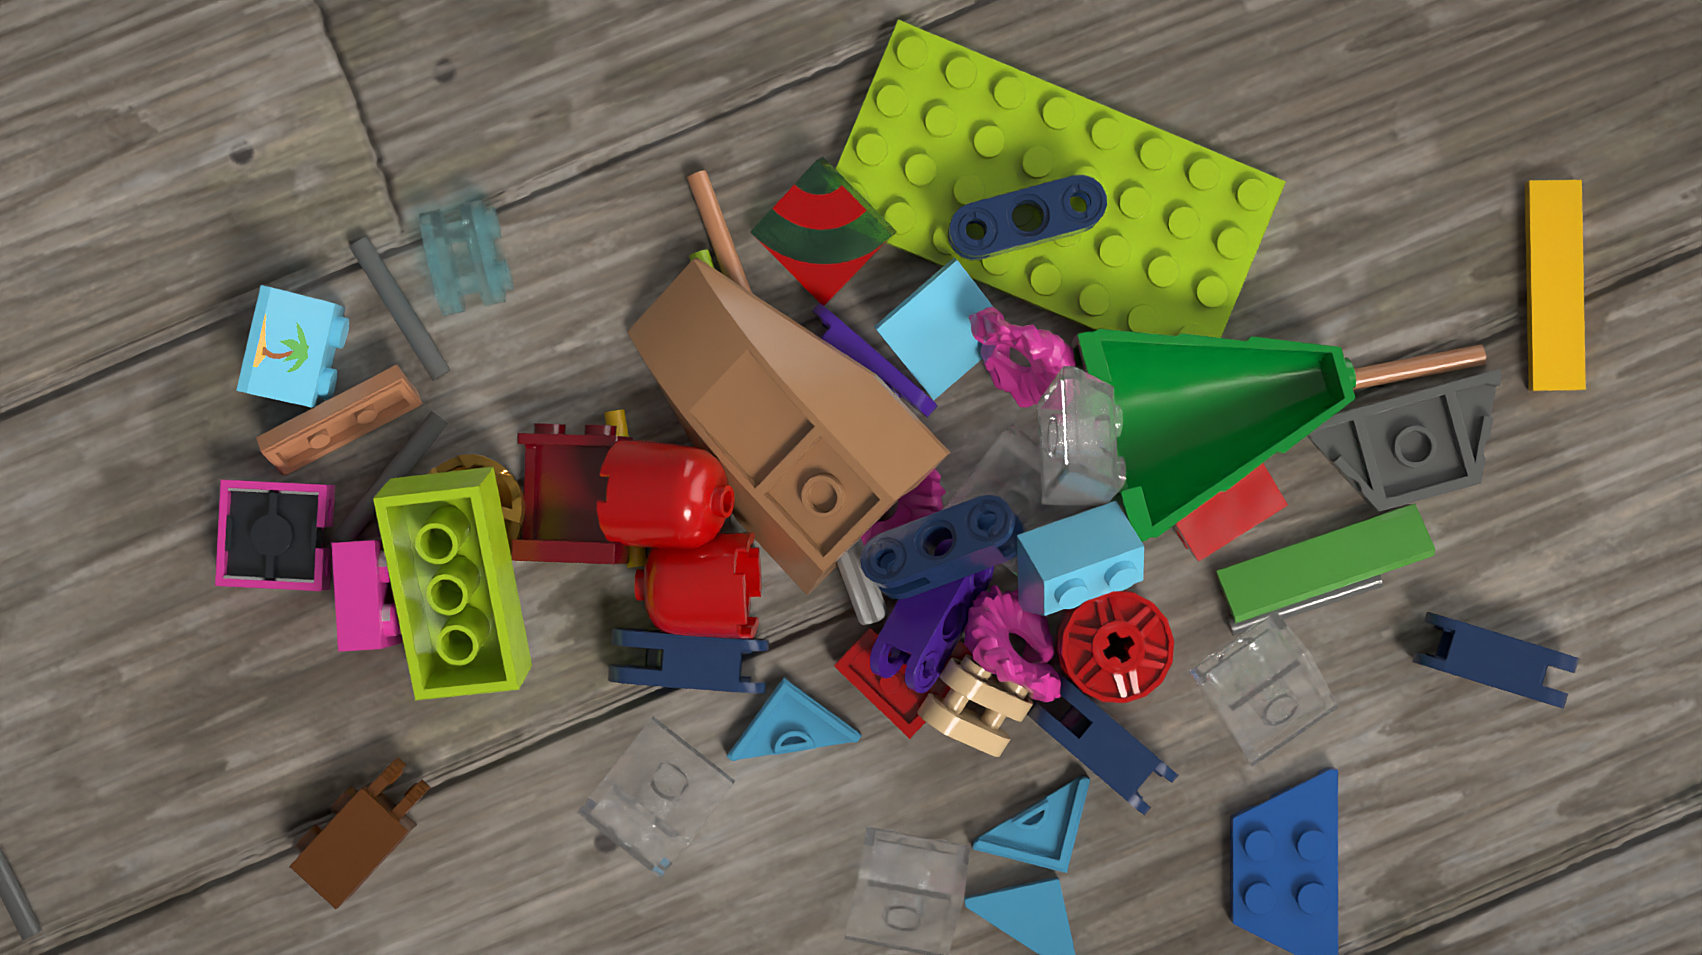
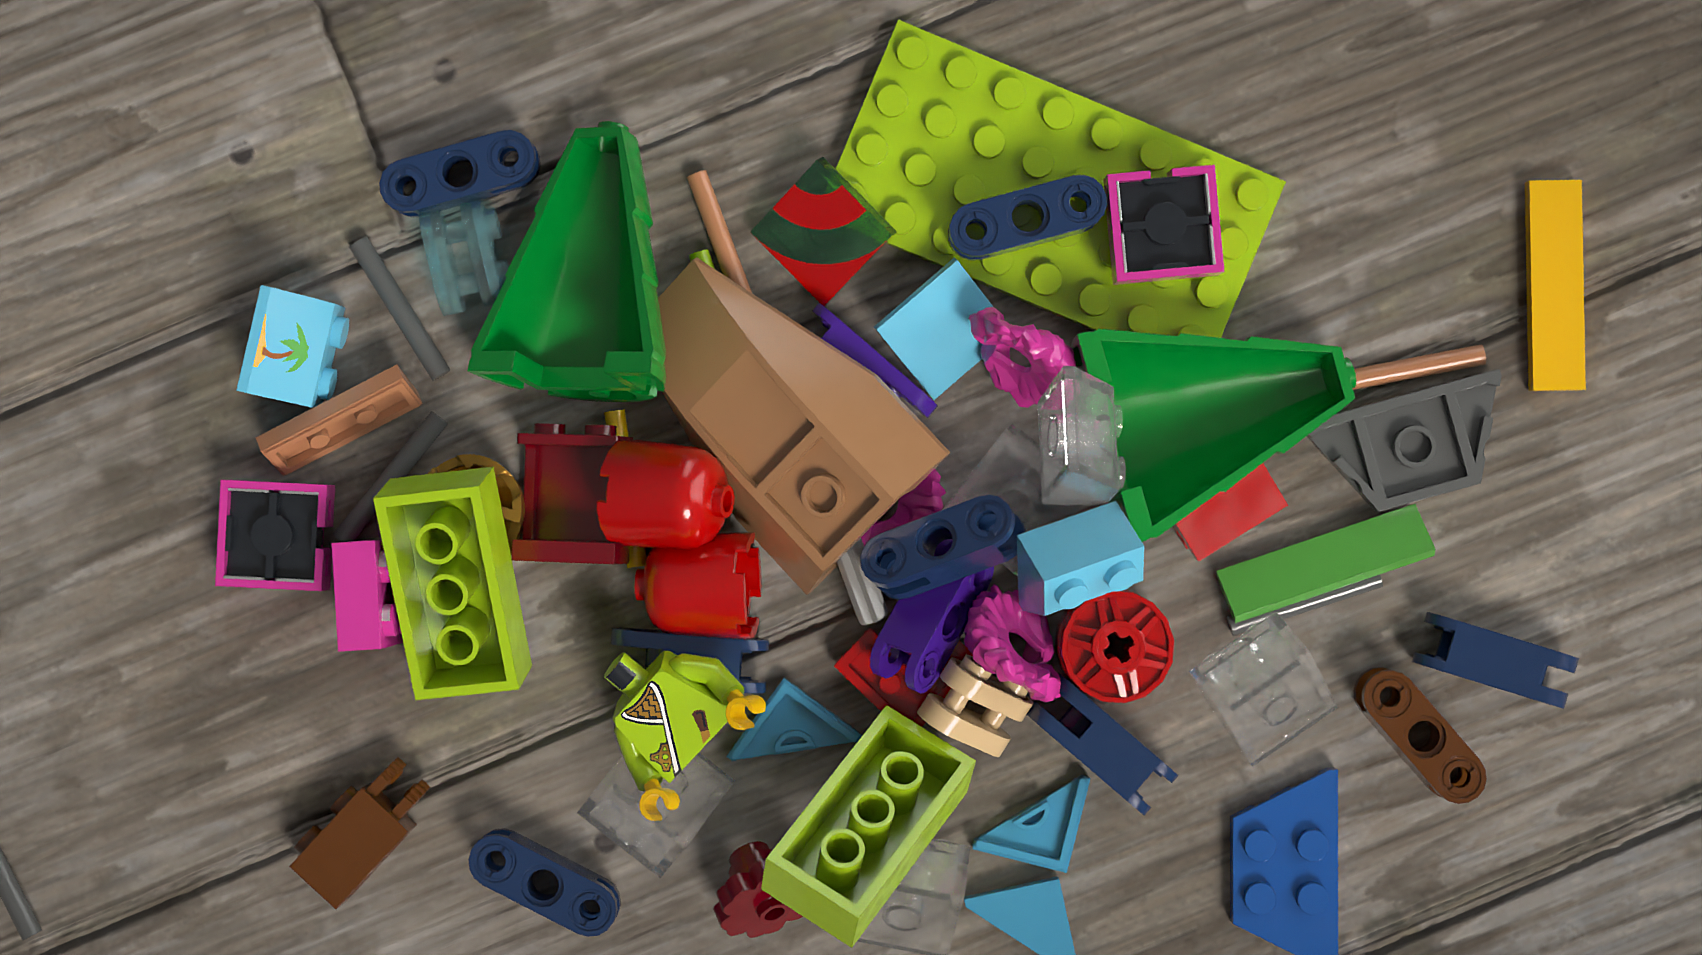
(432, 169): none -> dark blue piece
(516, 882): none -> dark blue piece
(583, 284): none -> green cone
(671, 717): none -> lime torso
(743, 902): none -> dark red plant
(867, 826): none -> lime brick
(1163, 225): none -> black piece
(1442, 751): none -> reddish brown piece

